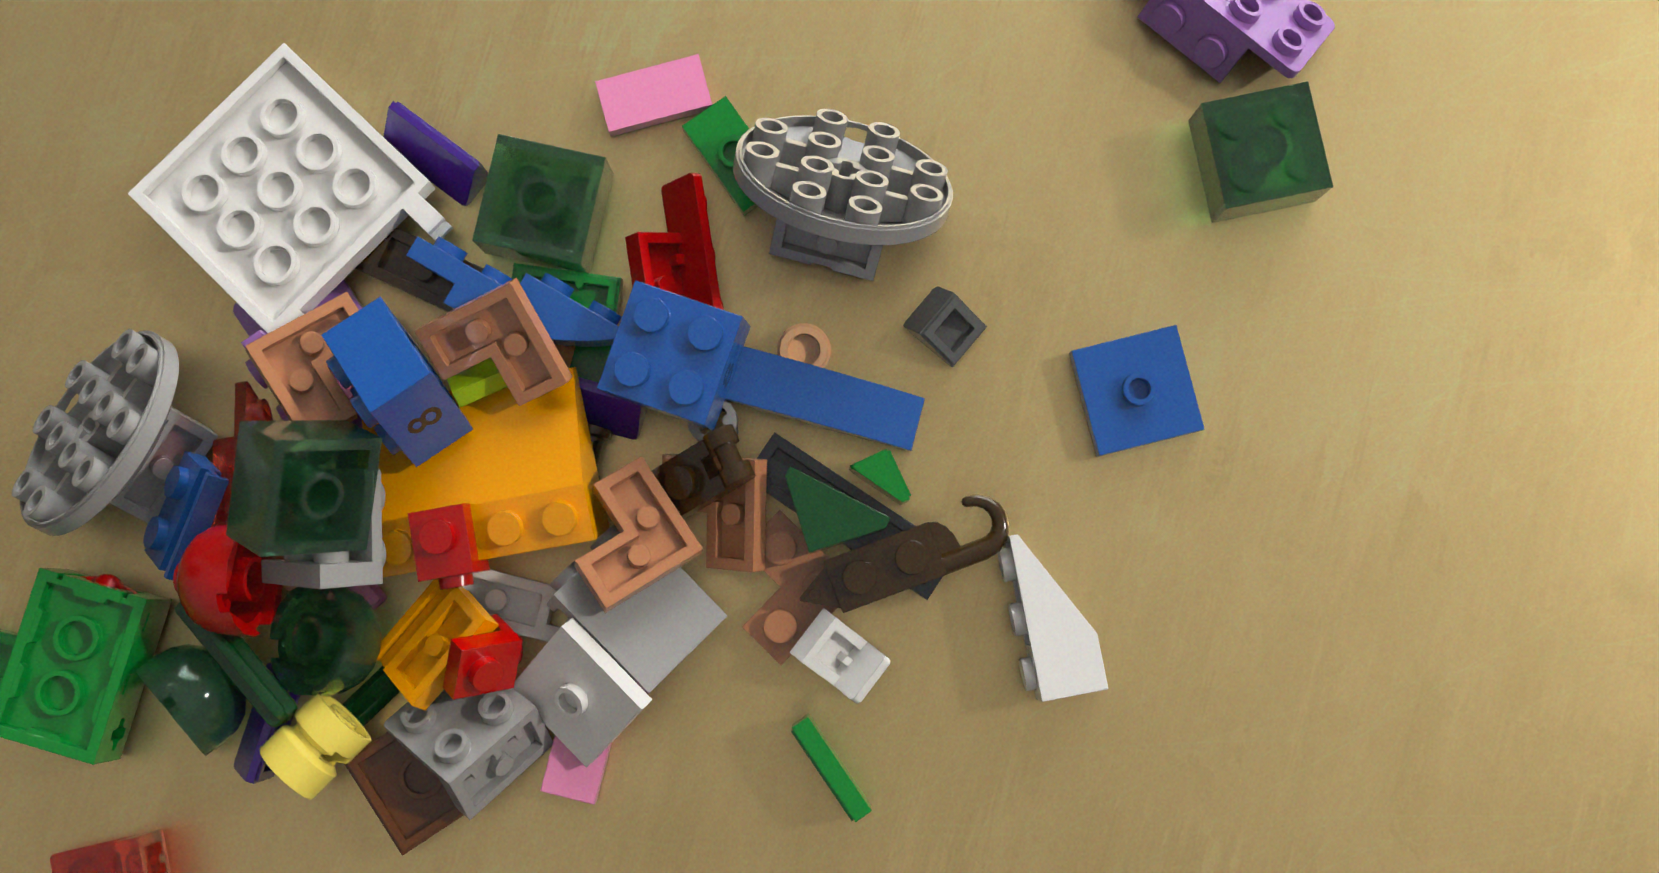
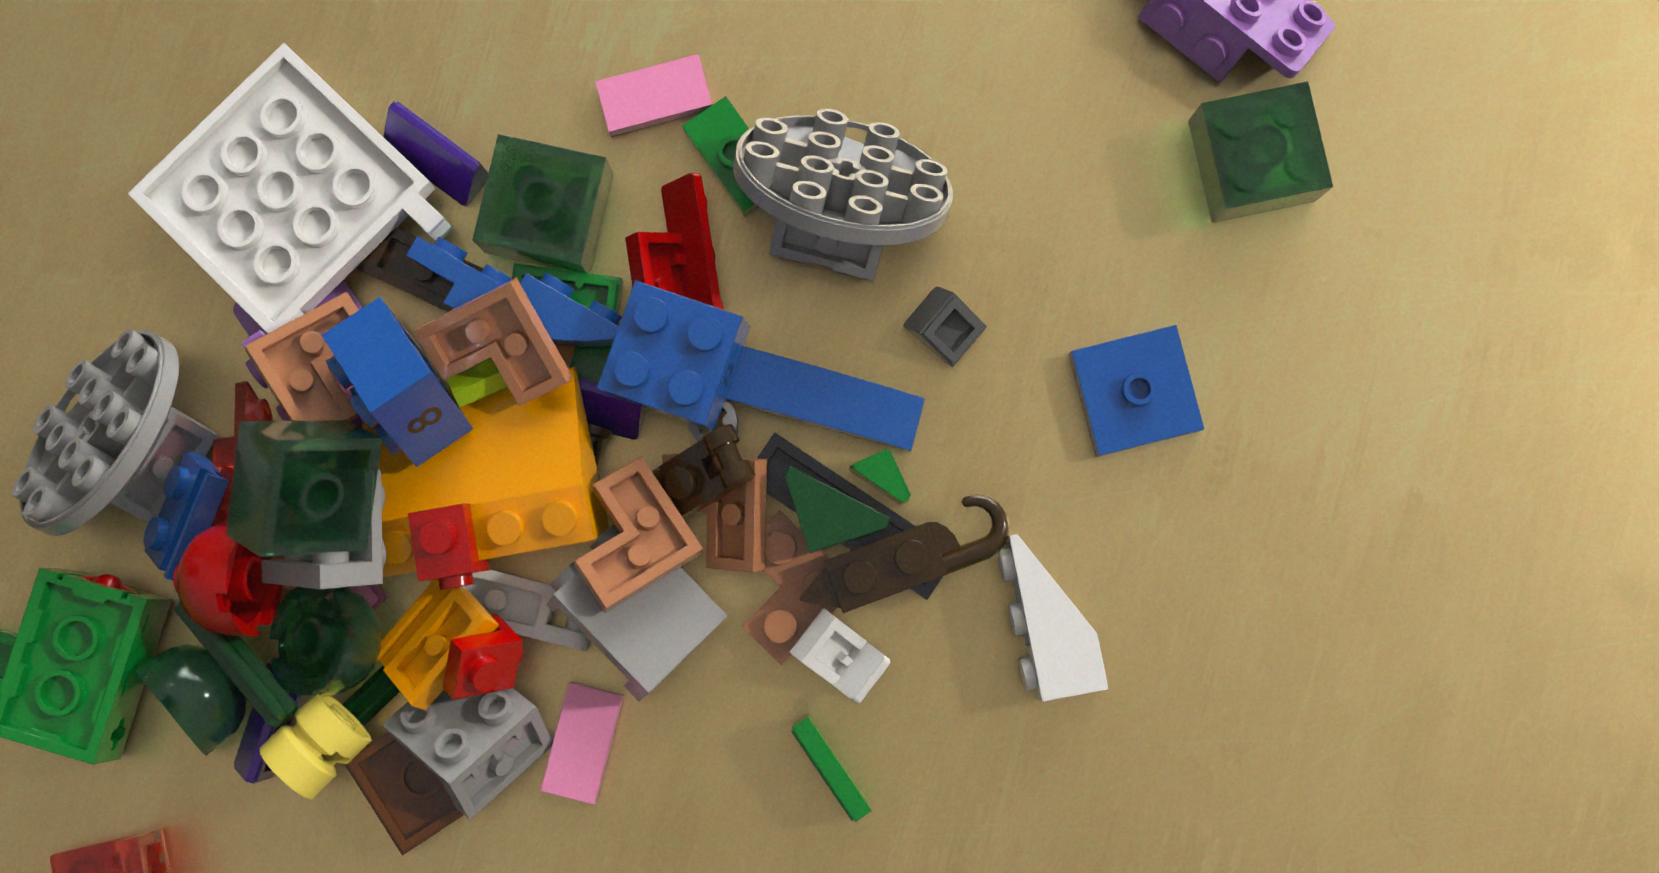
(581, 692): white plate -> none
(805, 344): light nougat tile -> none

